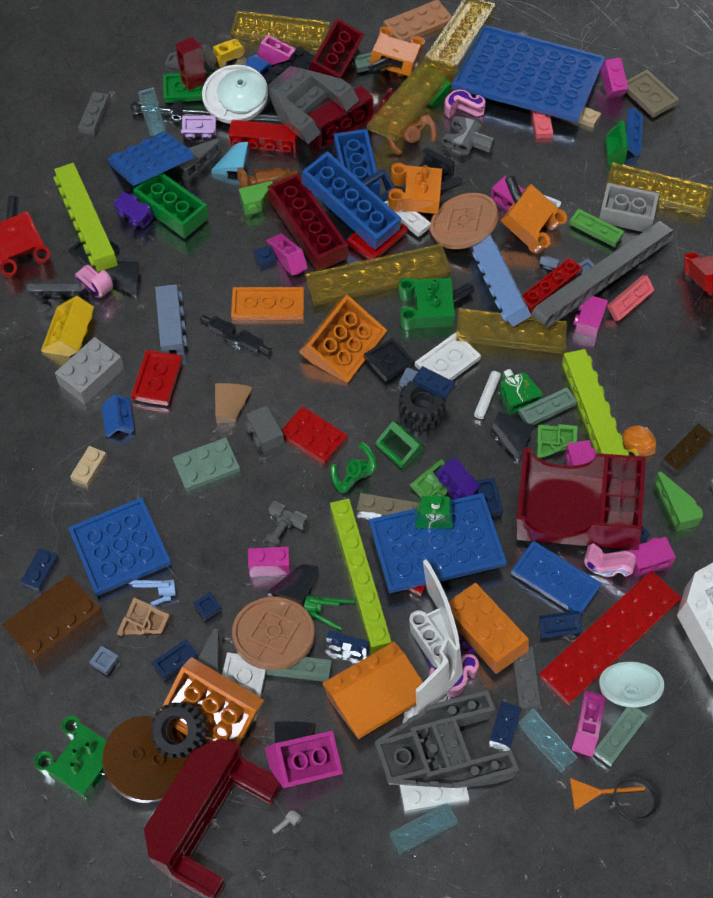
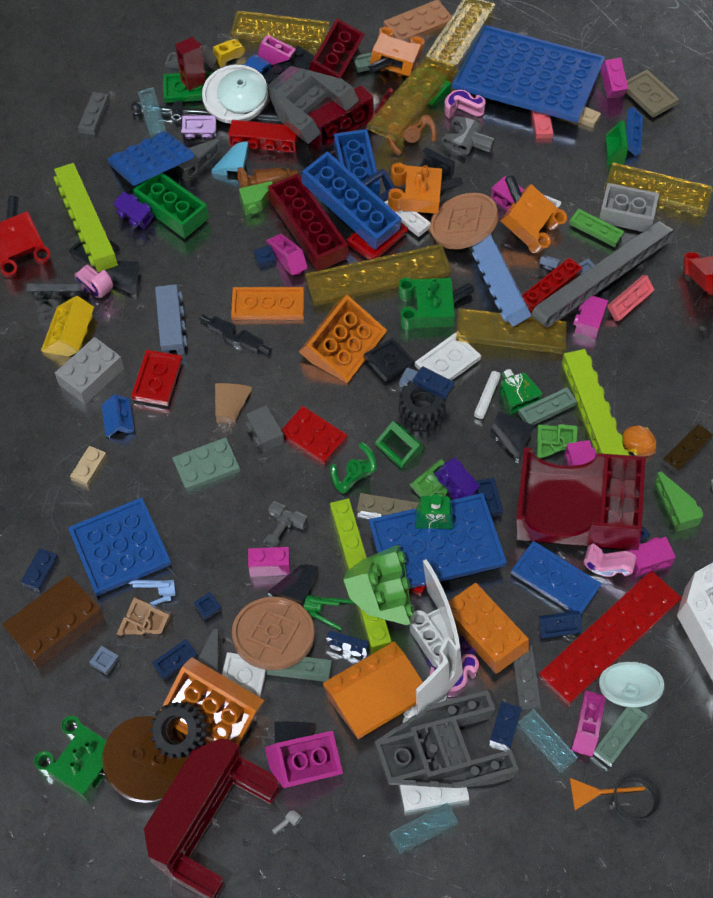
(382, 586): none -> bright green brick

